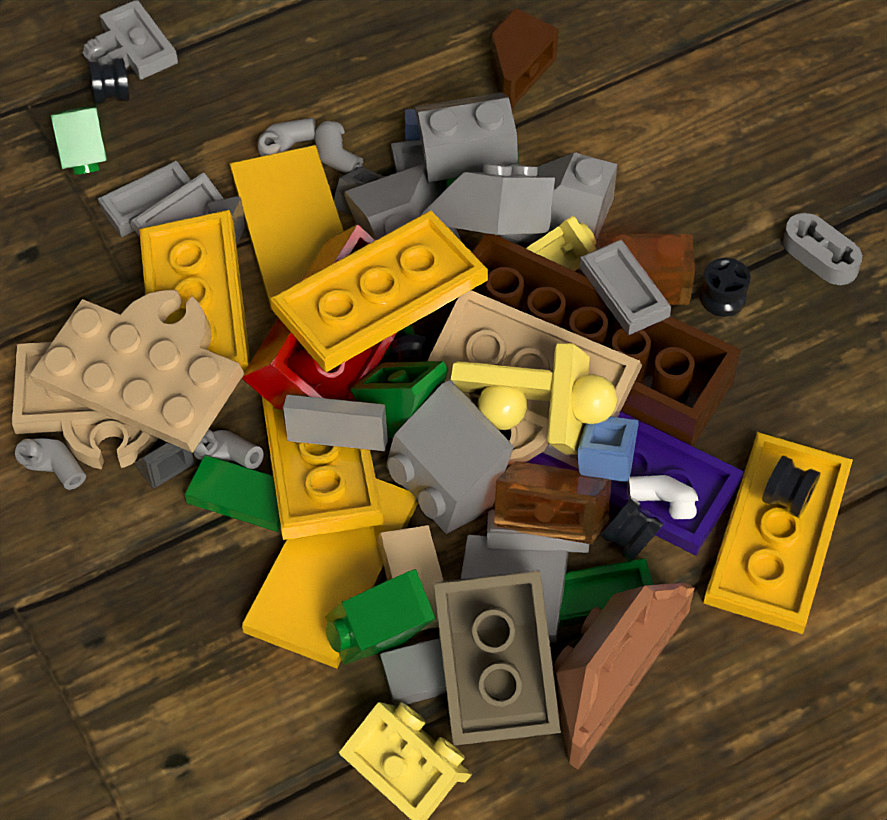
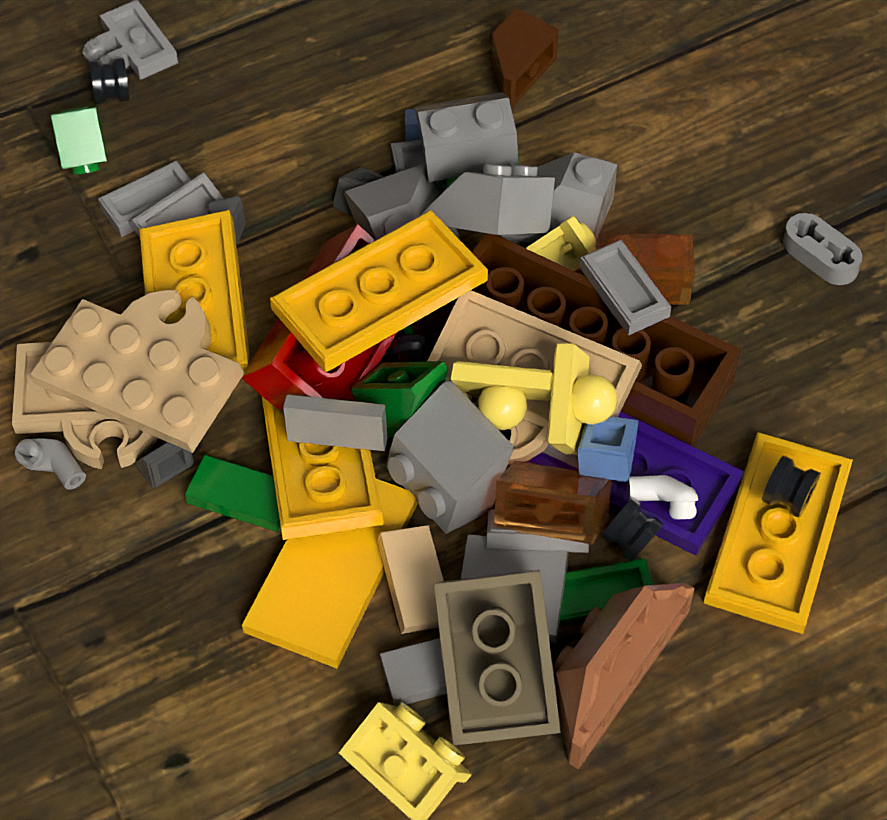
(229, 447): light grey arm -> none
(284, 135): light grey arm -> none
(286, 213): yellow tile -> none
(330, 148): light grey arm -> none
(379, 618): green slope -> none
(719, 276): black wheel -> none

